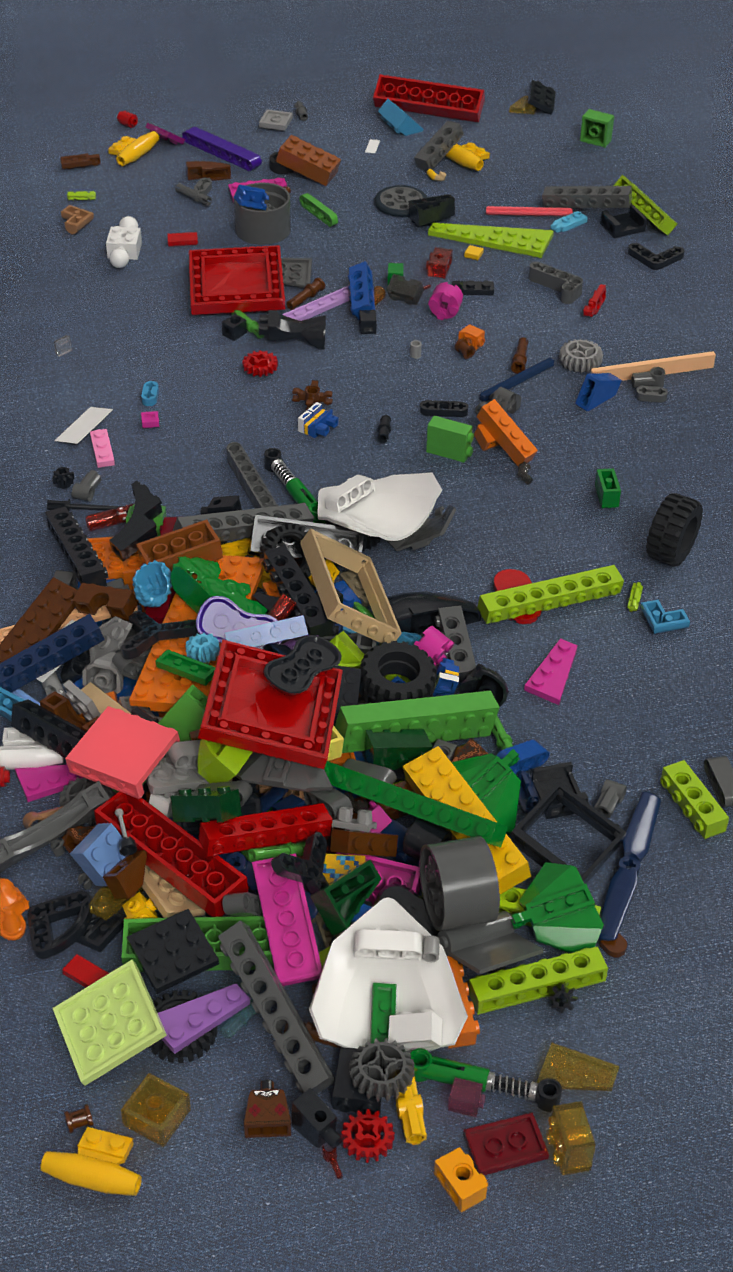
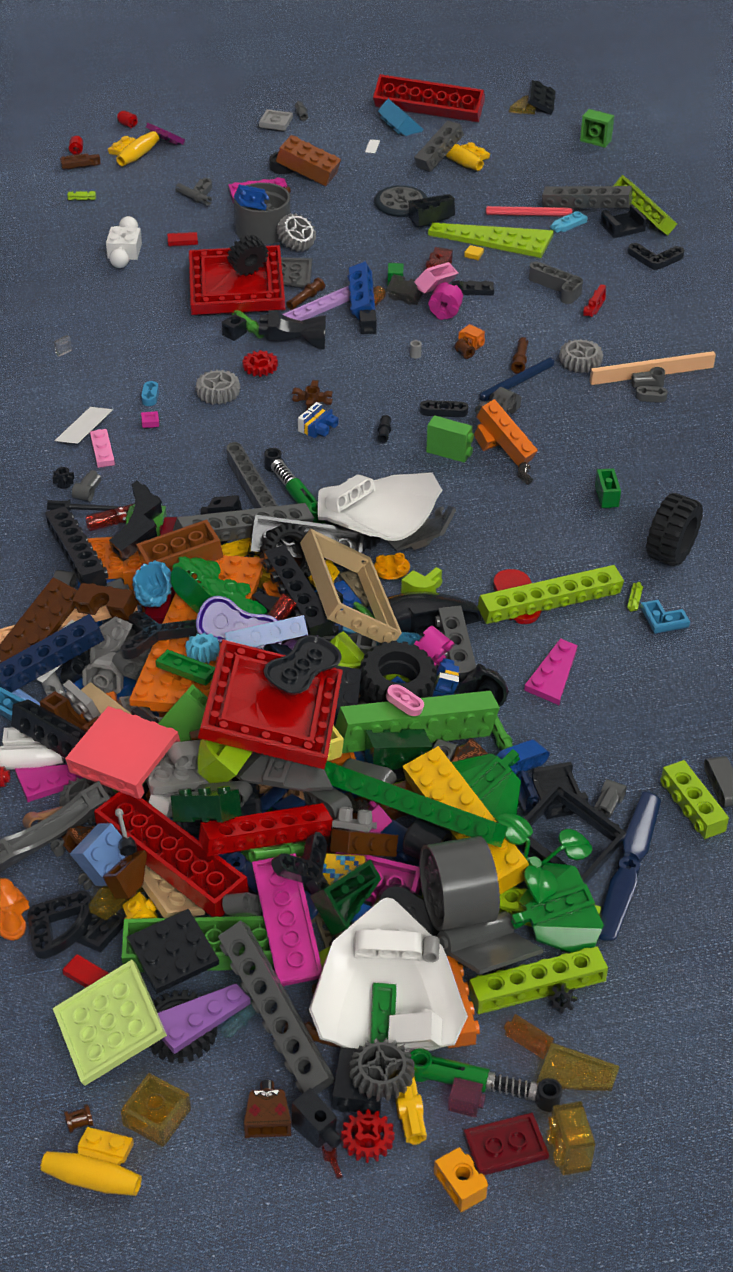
(76, 145): none -> red brick
(76, 218): medium nougat brick -> none
(208, 169): reddish brown slope -> none
(217, 387): none -> light grey gear
(222, 148): dark purple beam -> none
(247, 255): none -> black tyre
(297, 230): none -> light grey gear
(318, 209): bright green beam -> none
(392, 566): none -> light orange dish
(405, 700): none -> bright pink plate
(418, 583): none -> lime brick
(435, 275): none -> bright pink brick
(441, 177): arm -> none
(528, 1036): none -> clear orange hinge
(541, 882): none -> green plant
(597, 389): blue slope -> none
(616, 947): reddish brown tile -> none

